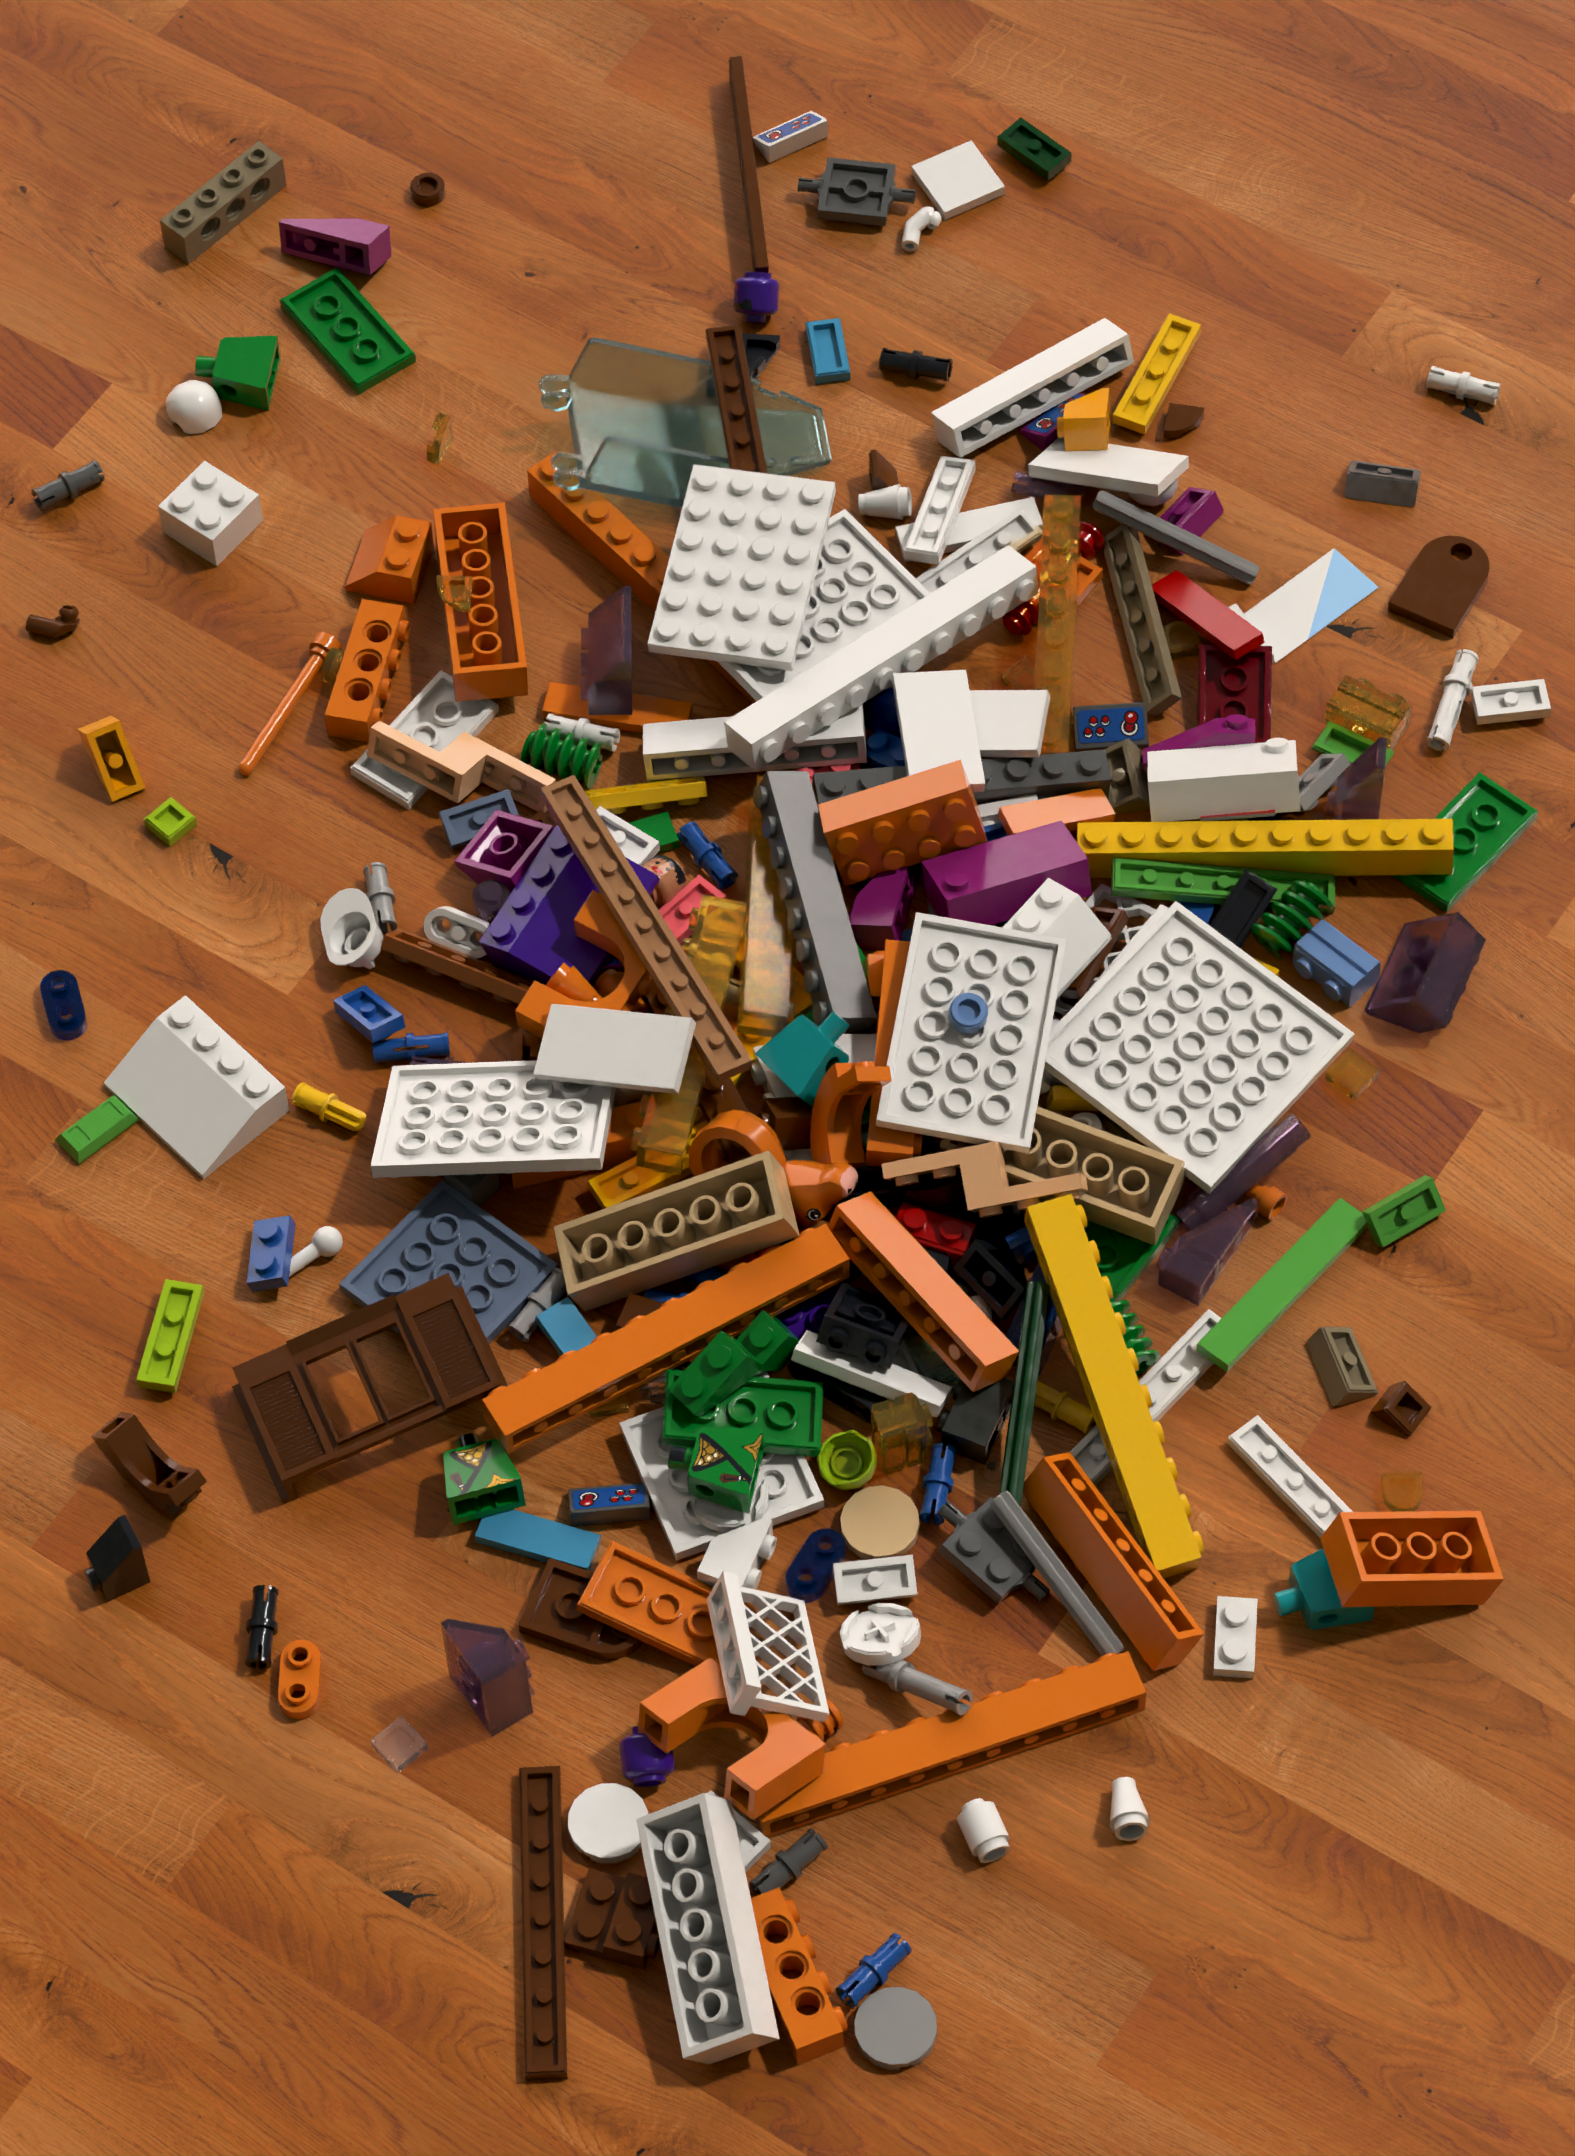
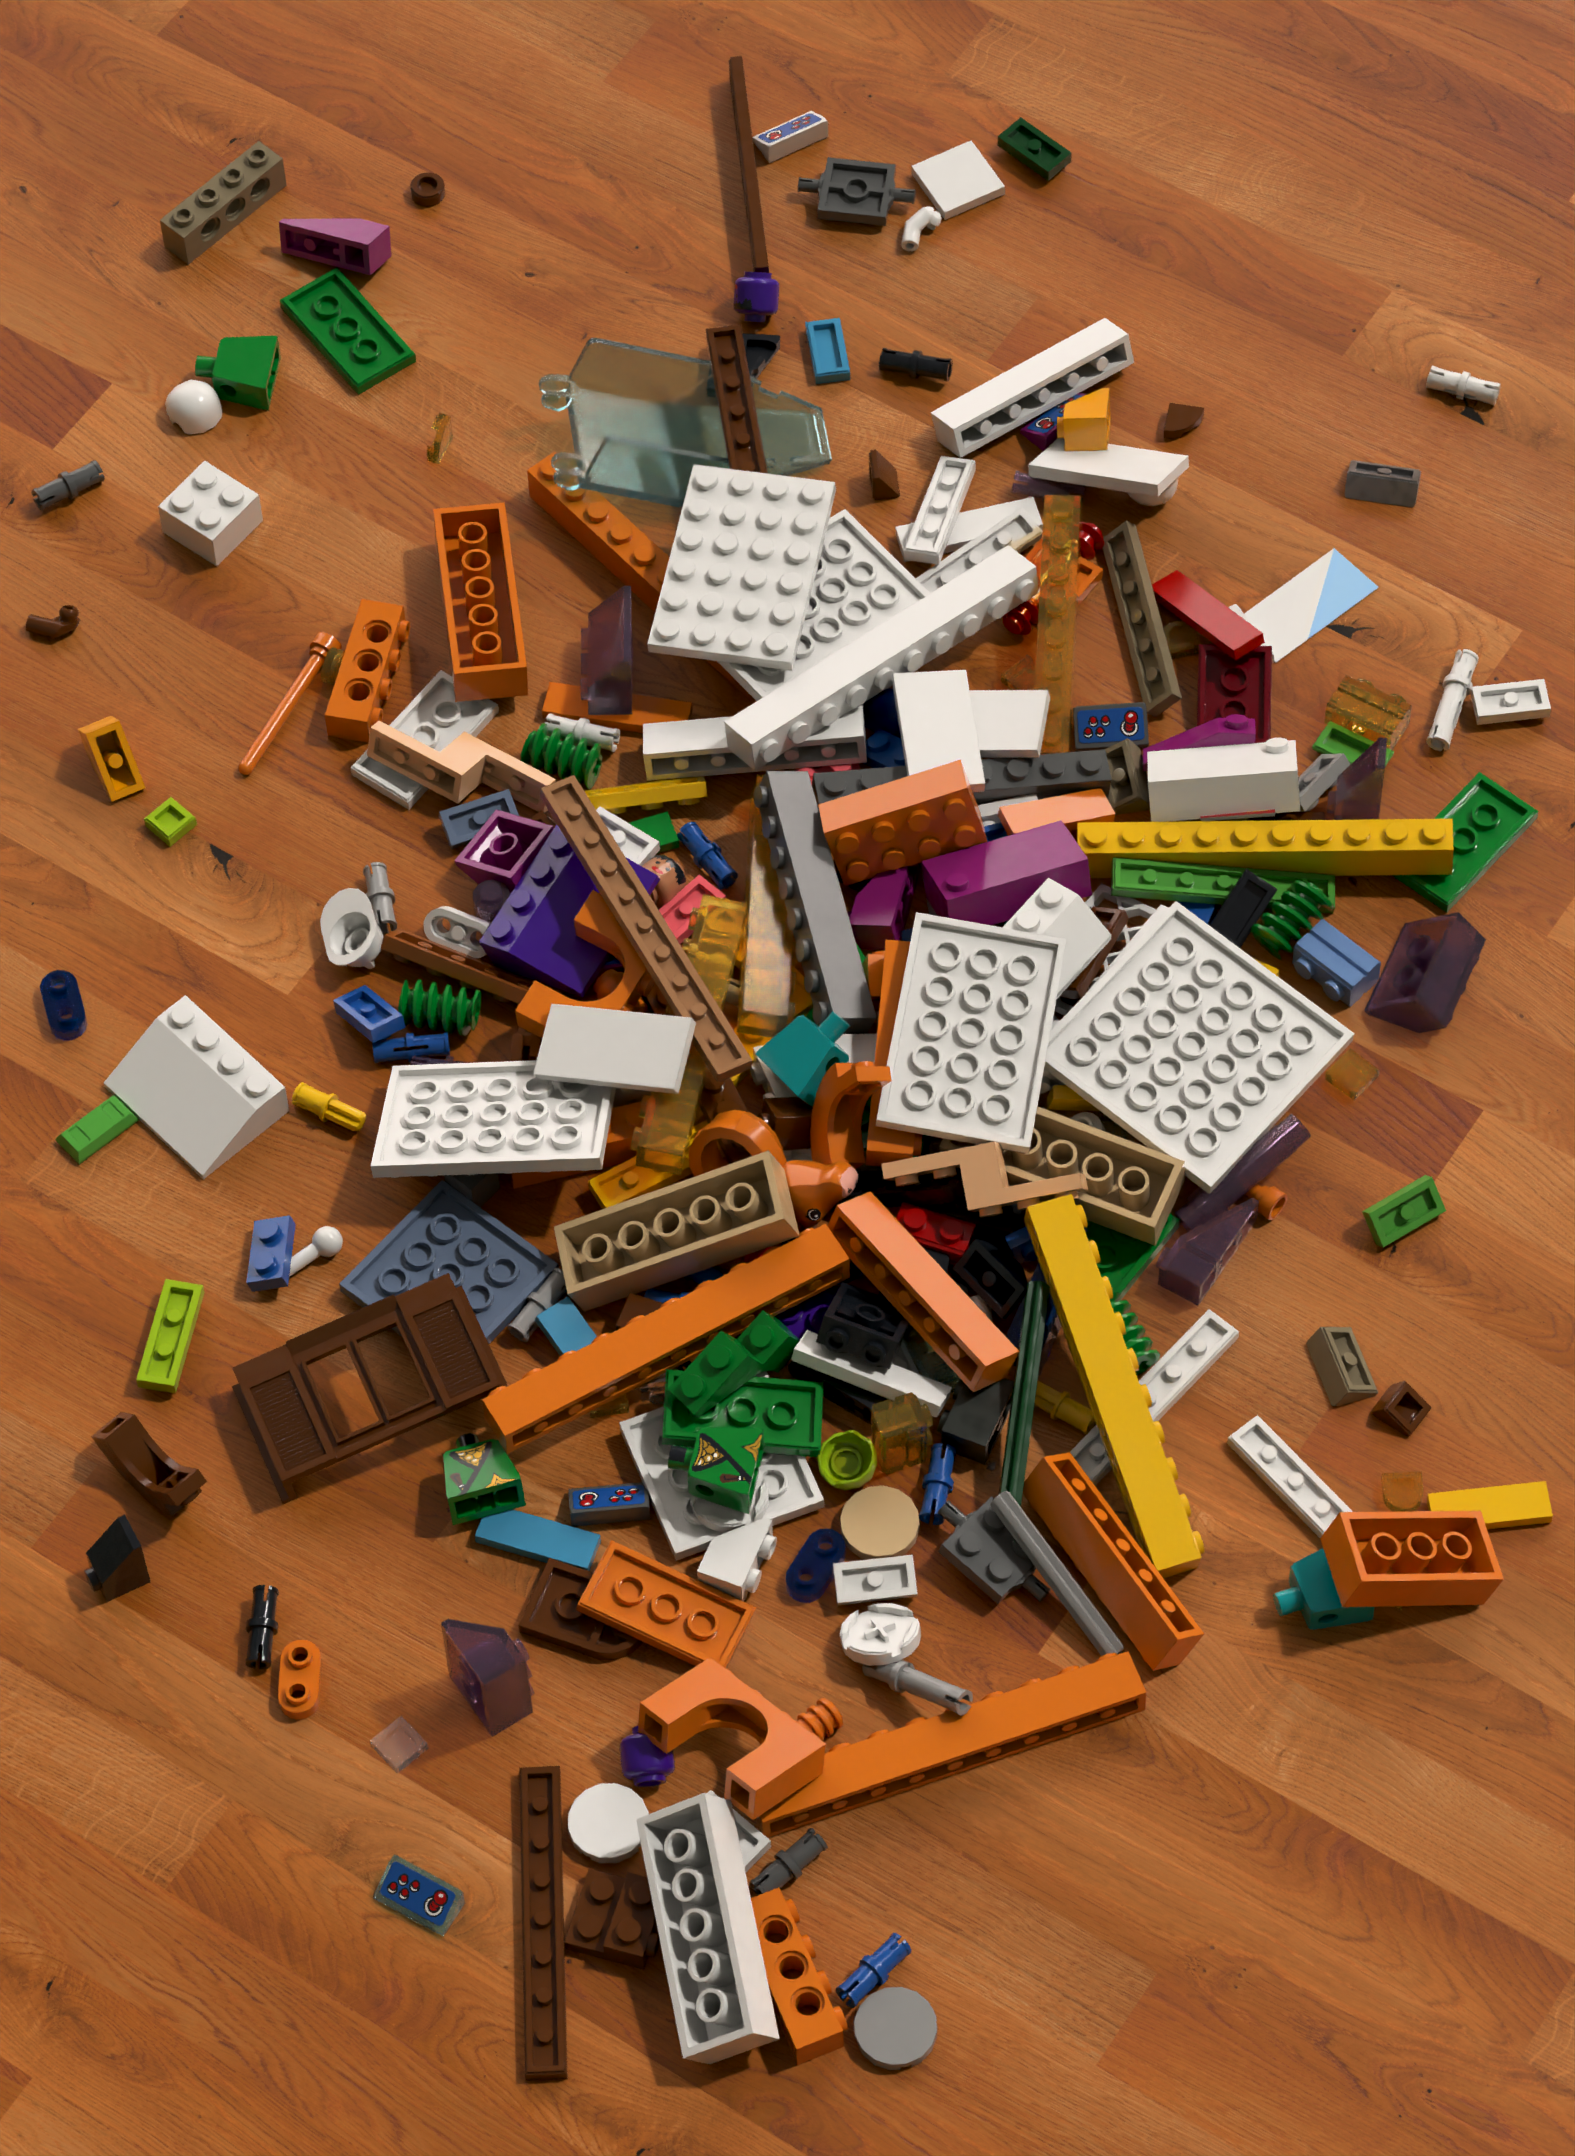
(392, 559): orange slope -> none
(419, 1895): none -> slope
(439, 1008): none -> green piece
(456, 591): clear yellow tile -> none
(572, 984): orange cone -> none
(738, 1649): white fence -> none
(886, 502): white cone -> none
(968, 1013): medium blue tile -> none
(984, 1830): white brick -> none
(1128, 1812): white cone -> none
(1156, 374): yellow plate -> none
(1175, 537): light grey axle -> none
(1194, 512): magenta slope -> none
(1235, 1637): white plate -> none
(1282, 1285): bright green tile -> none
(1441, 588): reddish brown tile -> none
(1499, 1505): none -> yellow tile

